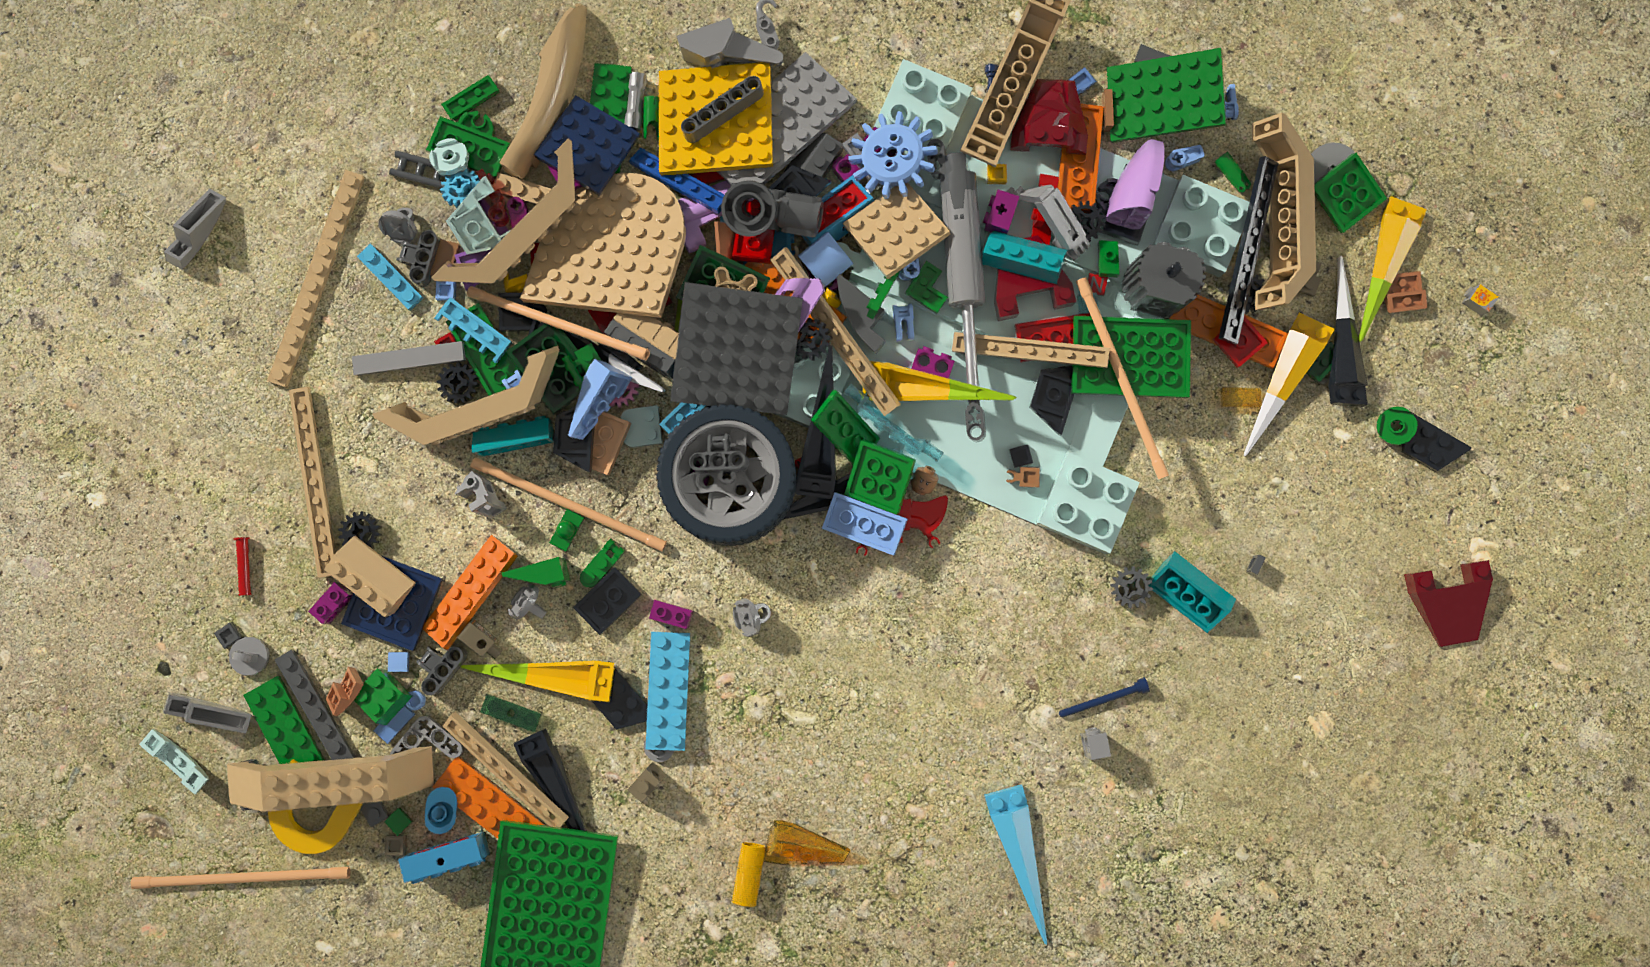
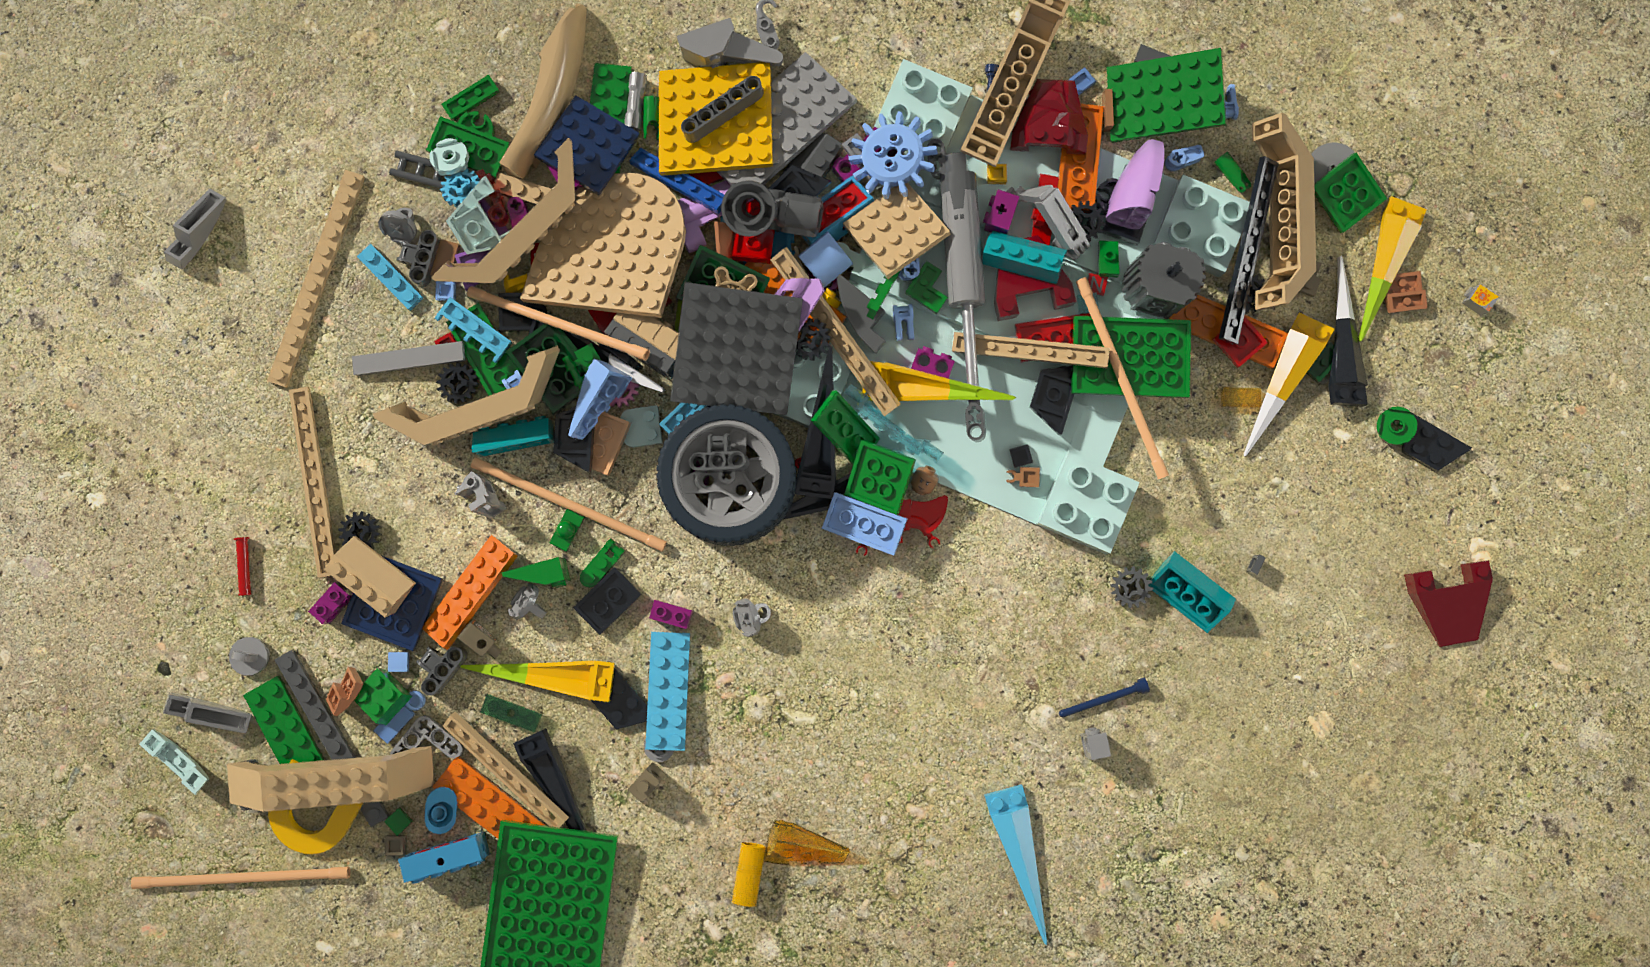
(228, 635): dark grey tile -> none

